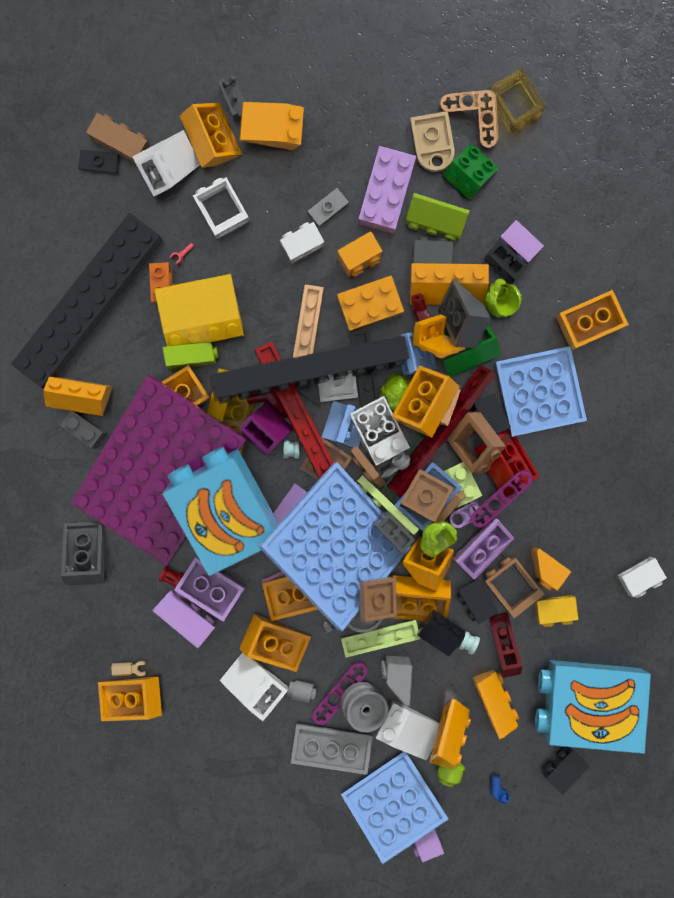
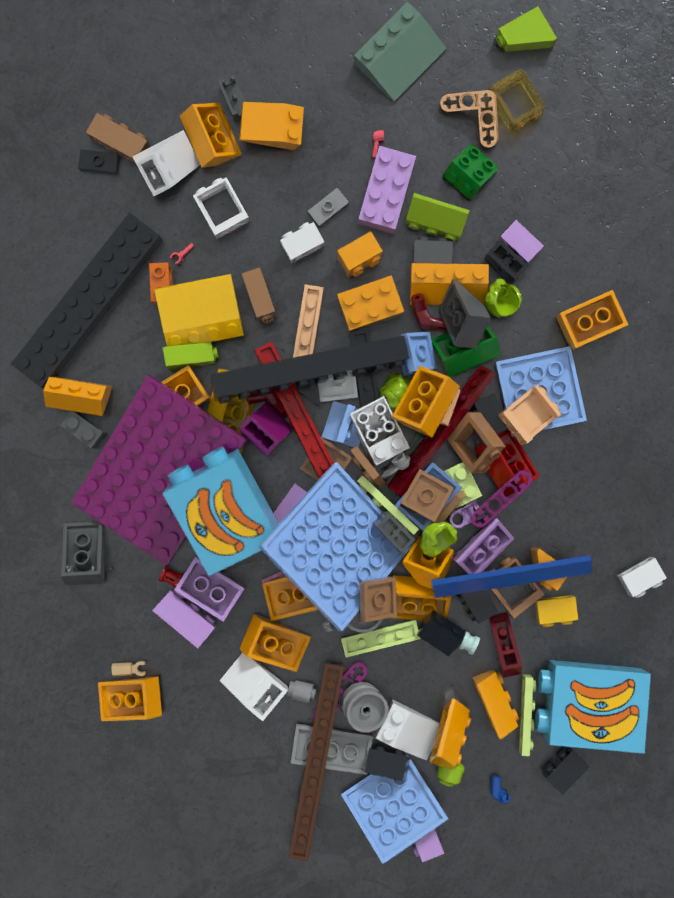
(259, 296): none -> medium nougat window
(291, 449): light aqua wheel -> none
(316, 762): none -> reddish brown plate
(378, 136): none -> coral hand
(387, 764): none -> black brick
(398, 673): light grey slope -> none
(399, 52): none -> sand green slope
(430, 337): light orange bracket -> none
(433, 139): tan plate -> none
(512, 576): none -> blue tile
(526, 33): none -> lime slope
(526, 722): none -> yellowish green plate
(529, 414): none -> light nougat panel

